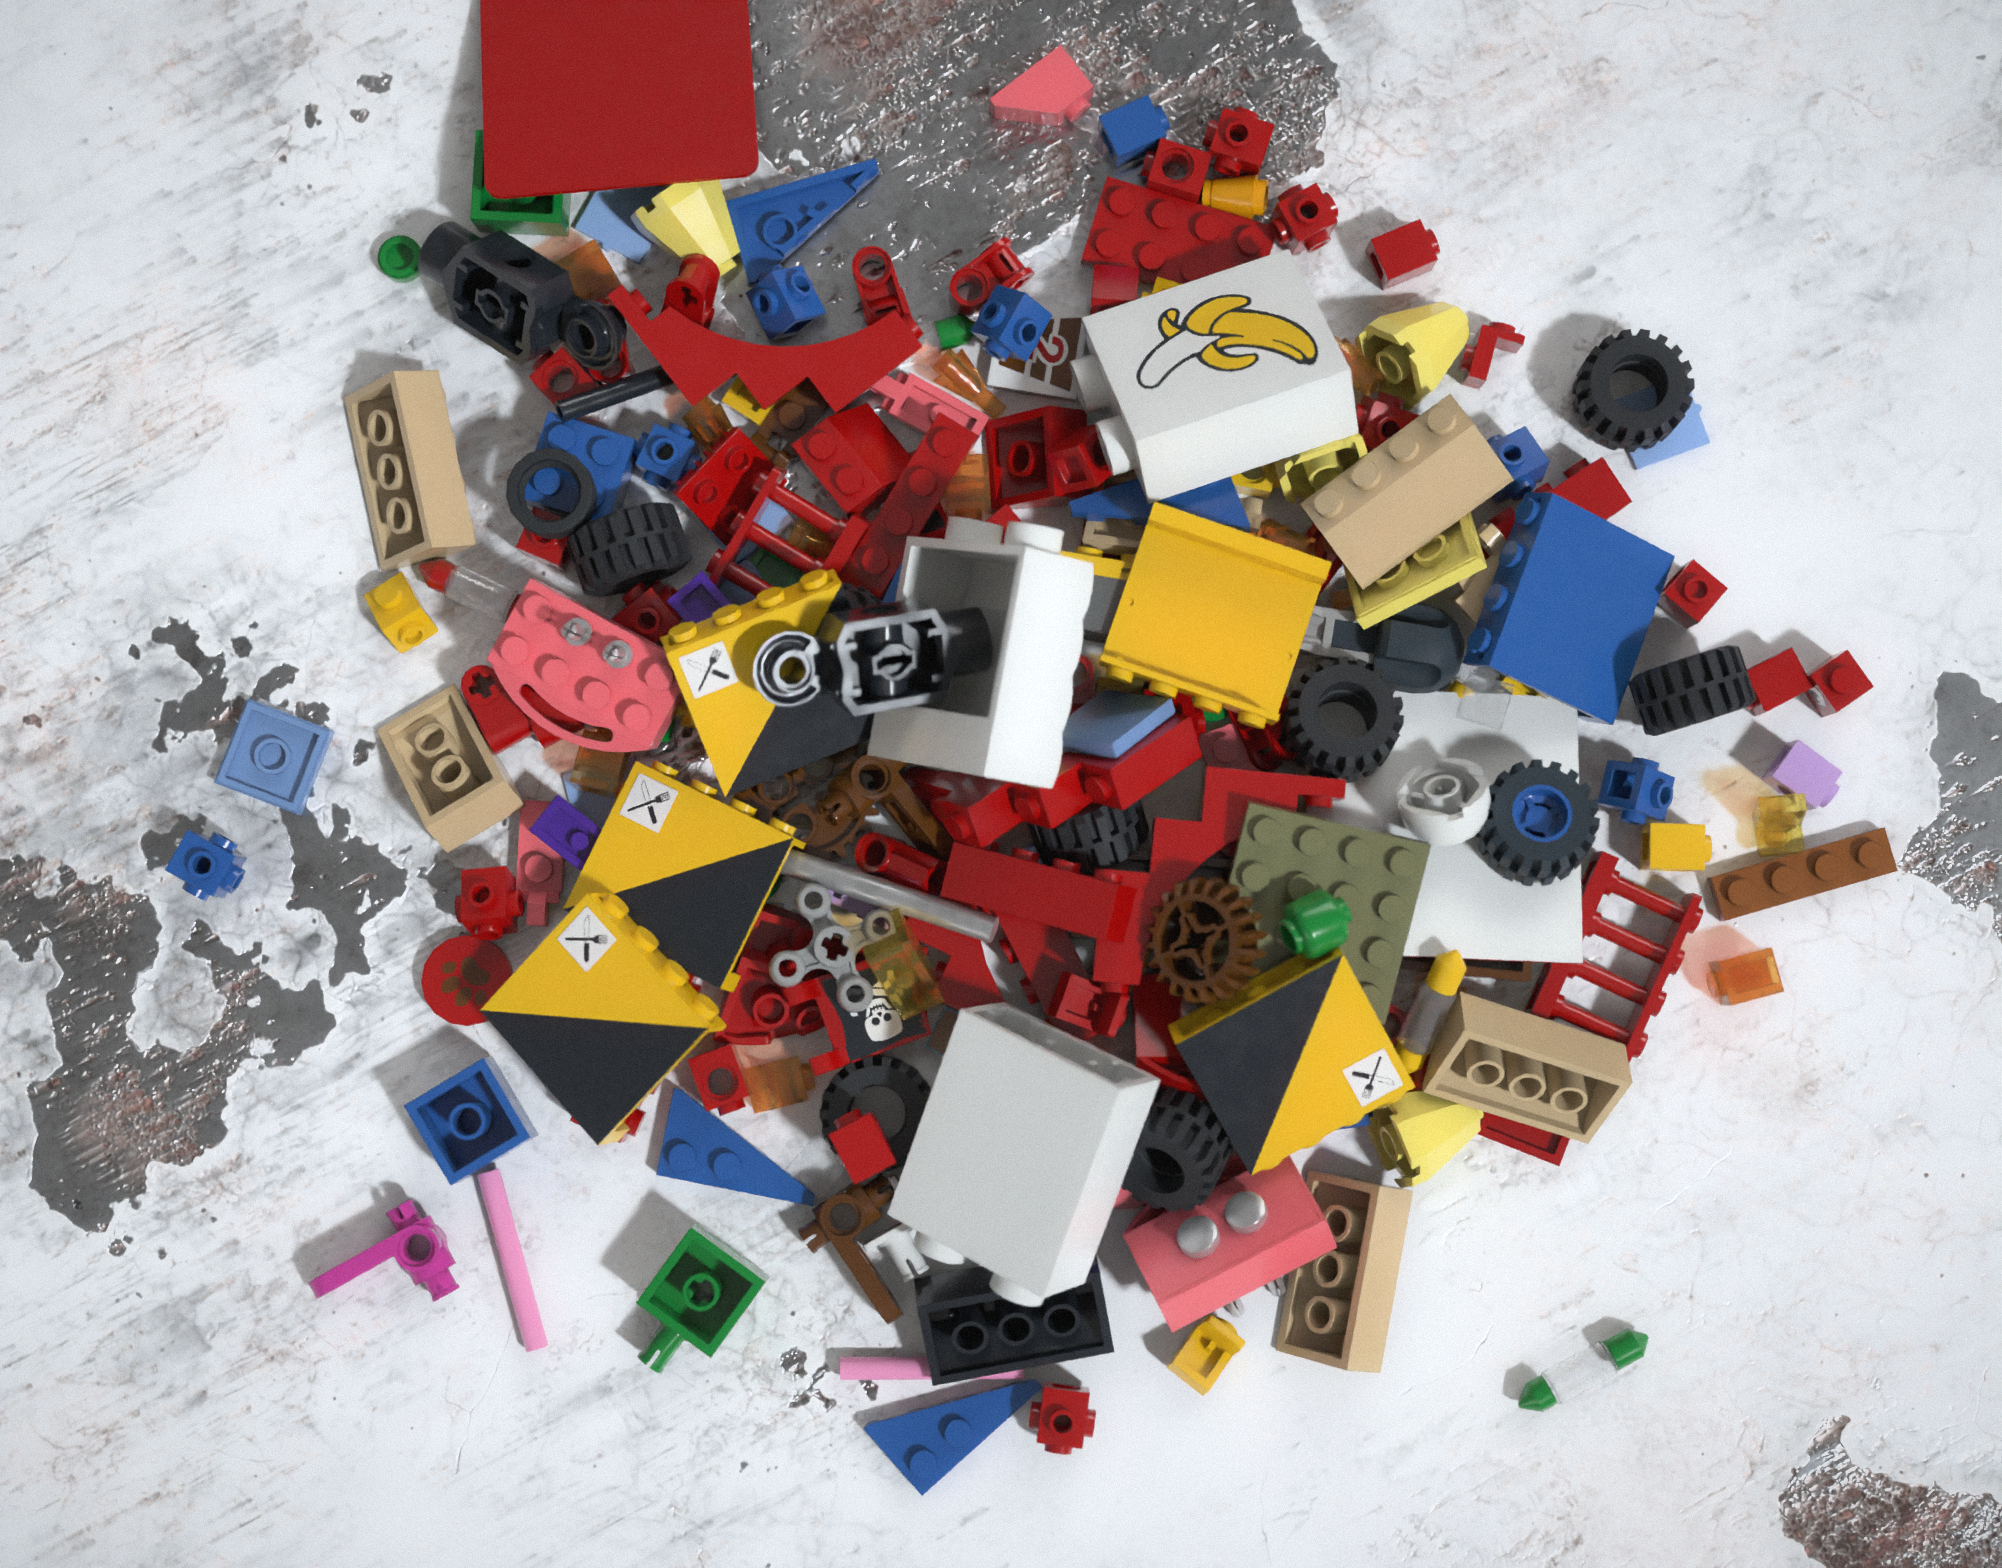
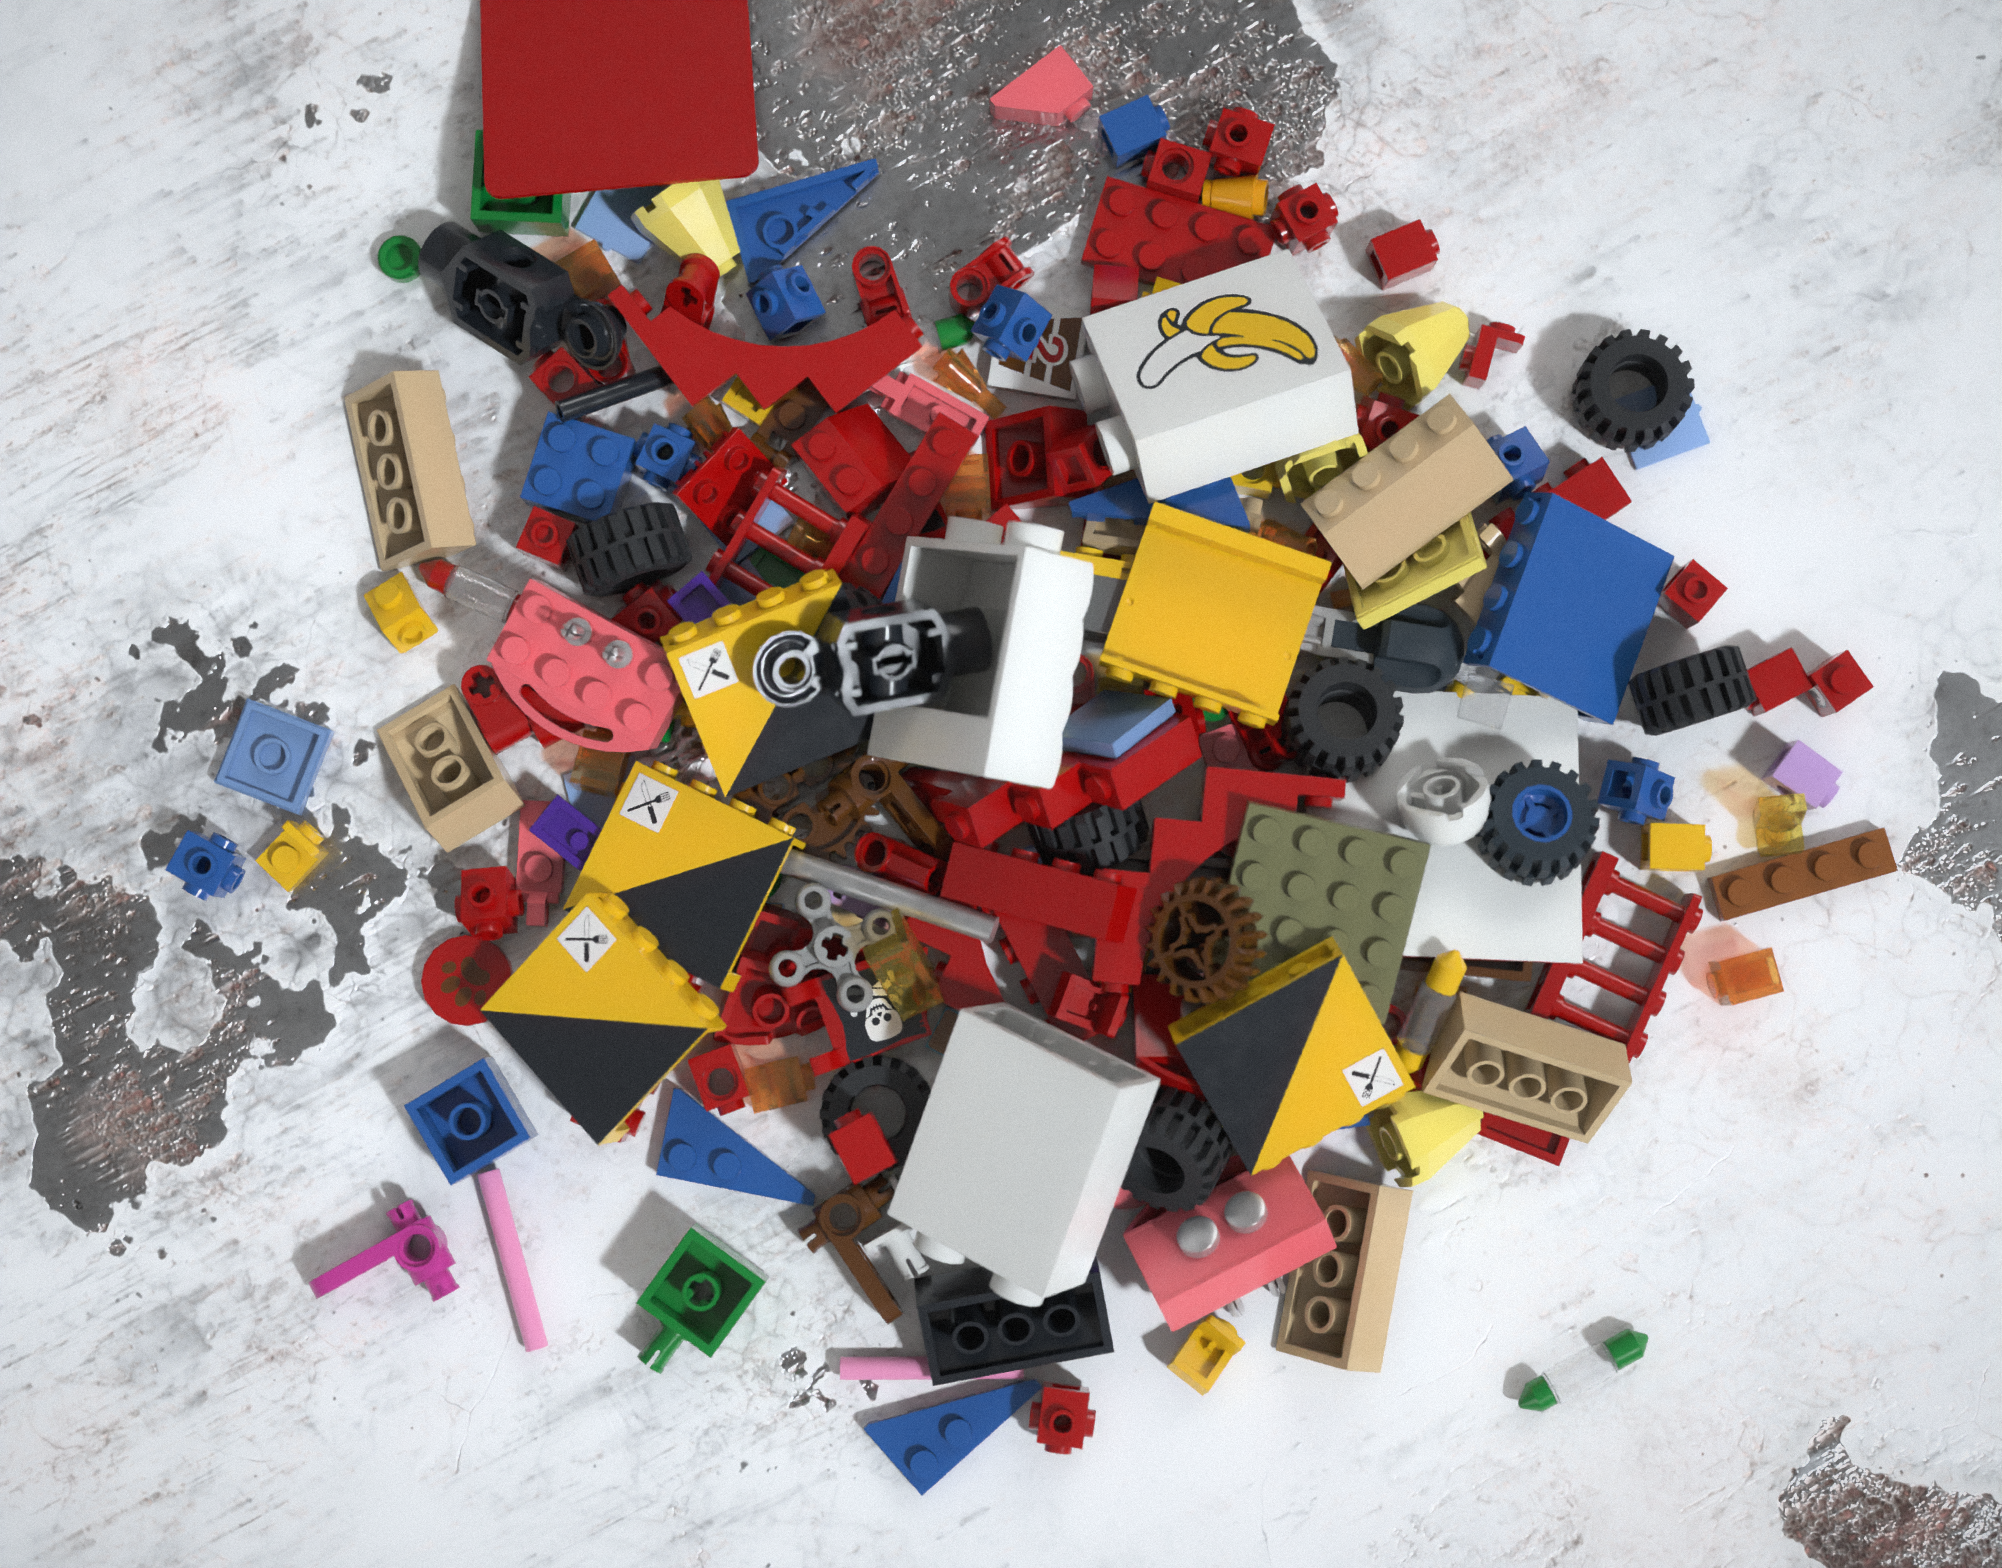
(293, 854): none -> yellow bracket
(526, 469): black tyre -> none
(1315, 924): green head -> none

